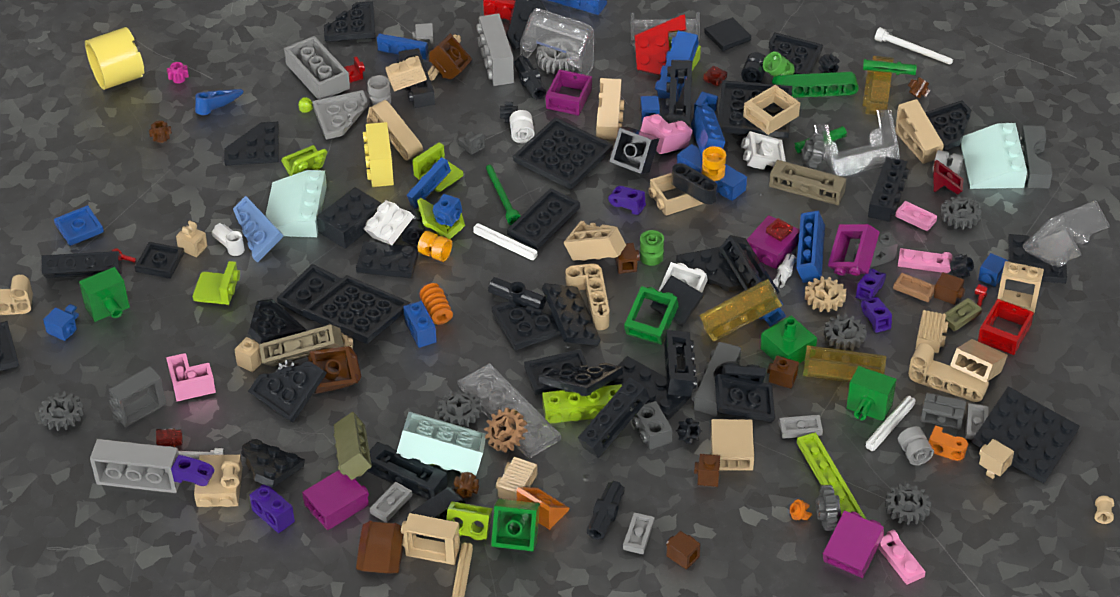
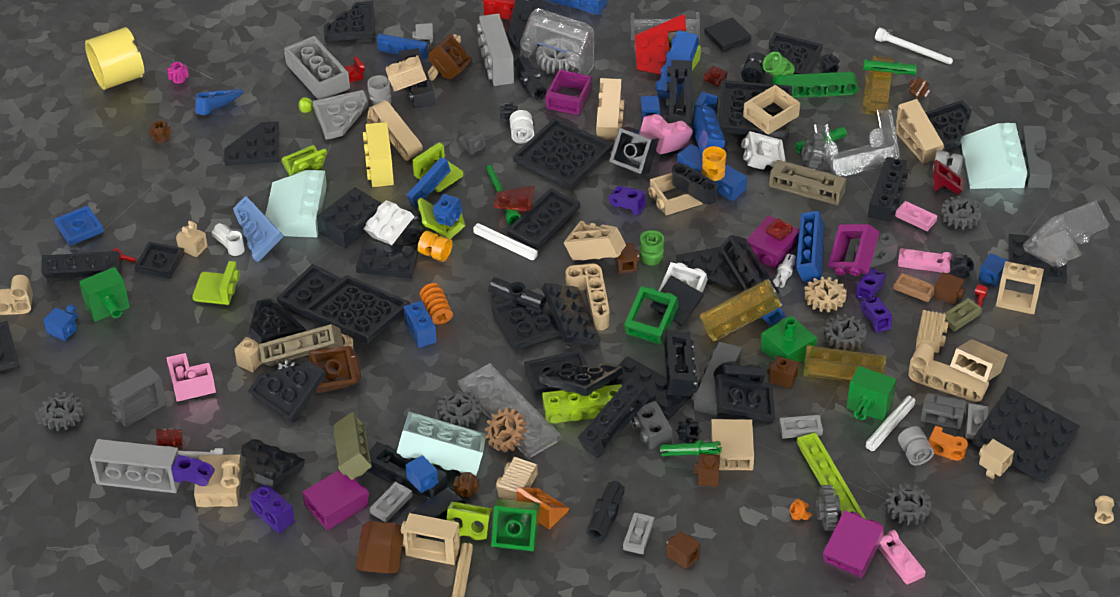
(422, 474): none -> blue brick
(515, 199): none -> clear red wing
(697, 448): none -> green pin
(1000, 339): red window -> none

